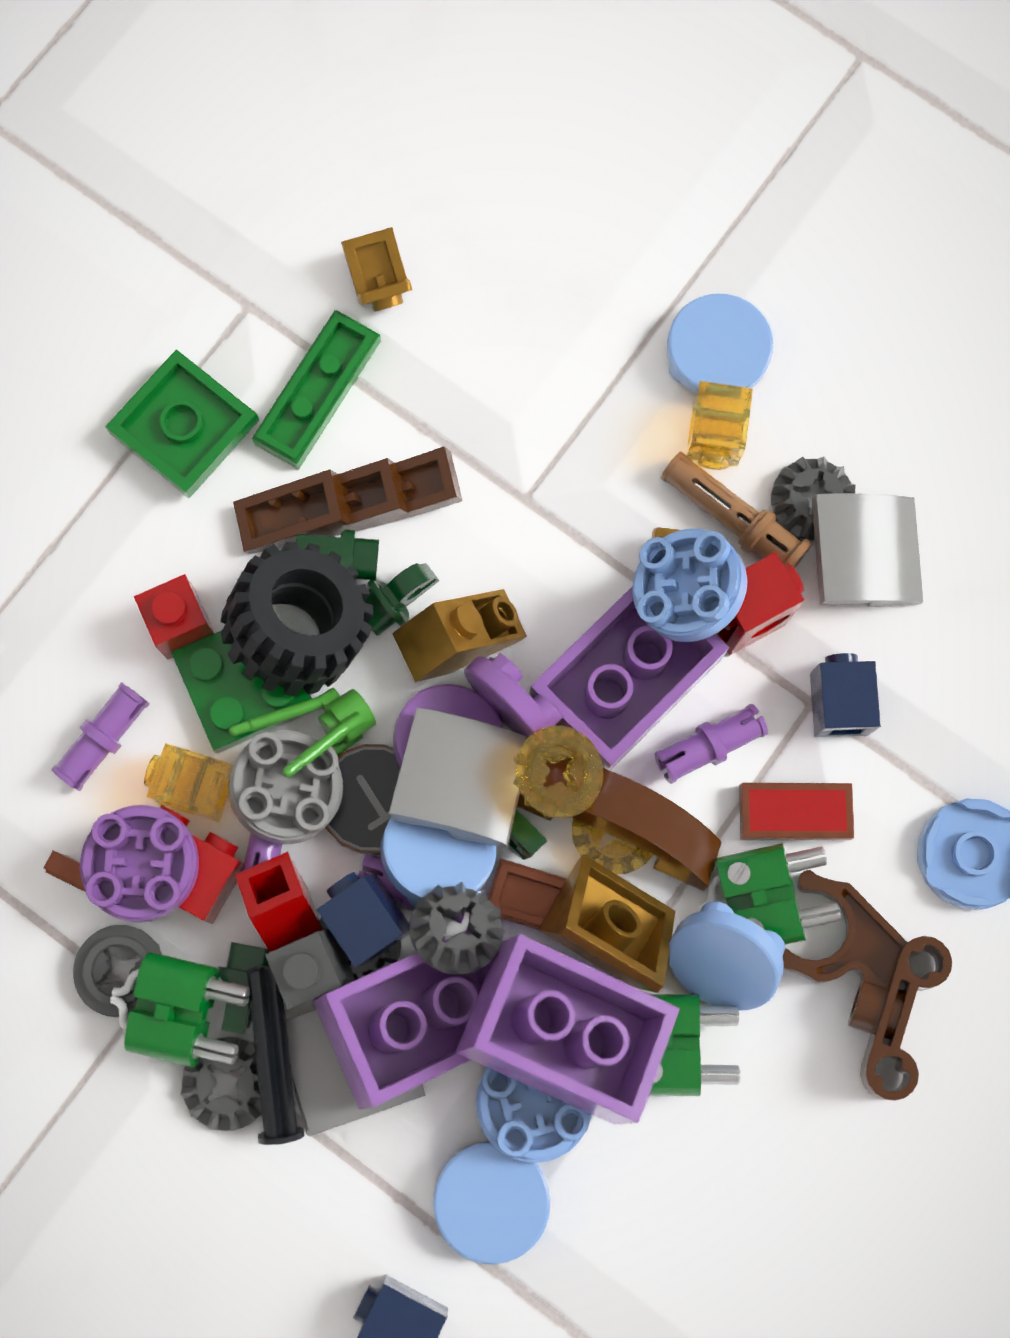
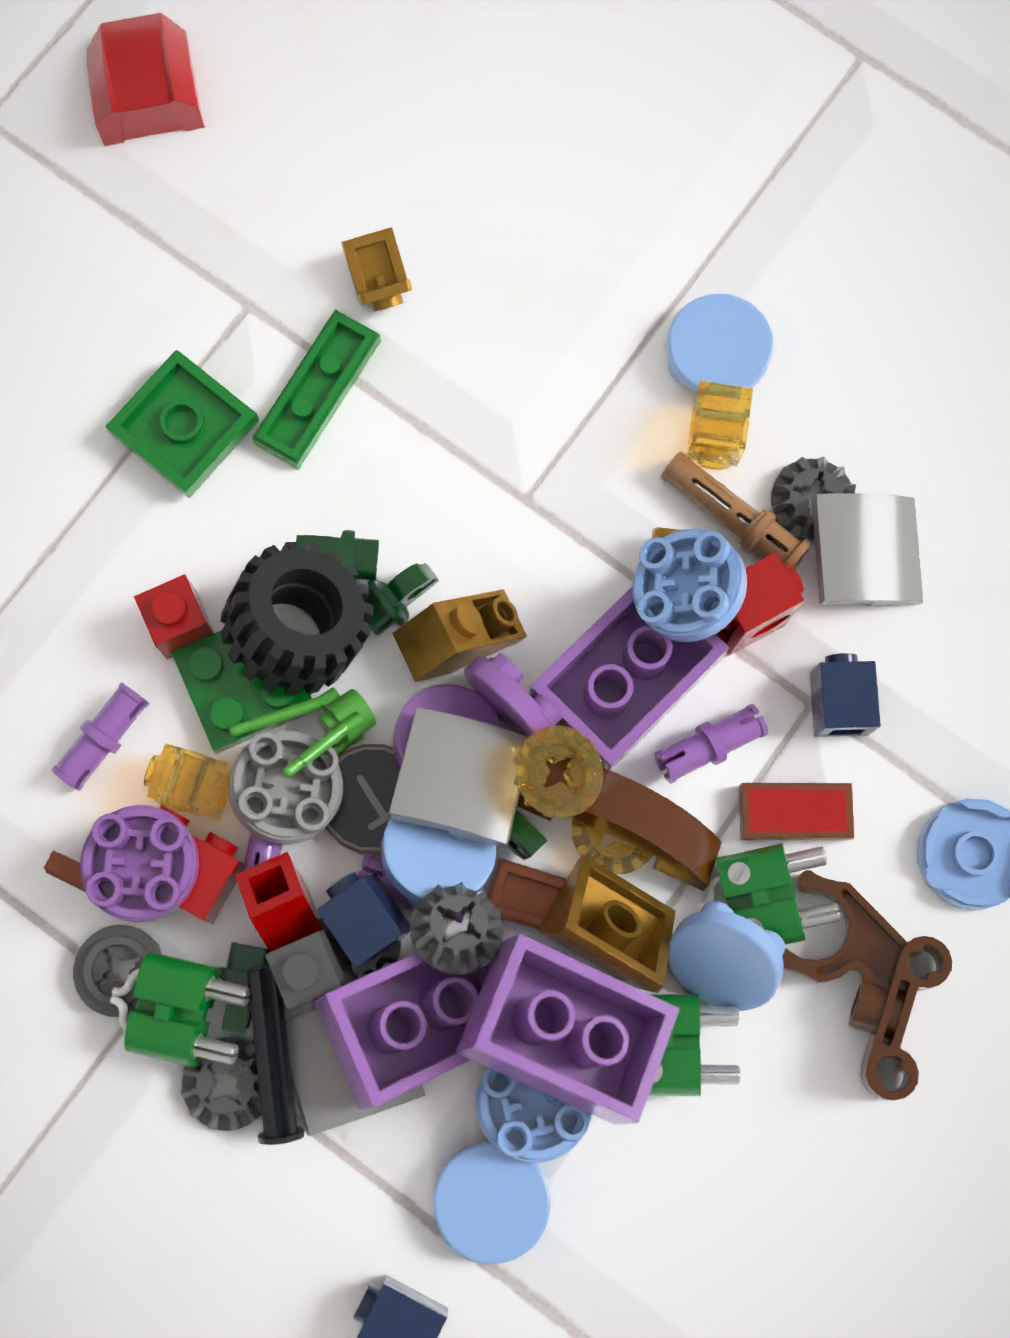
(142, 79): none -> red slope
(349, 500): reddish brown slope -> none

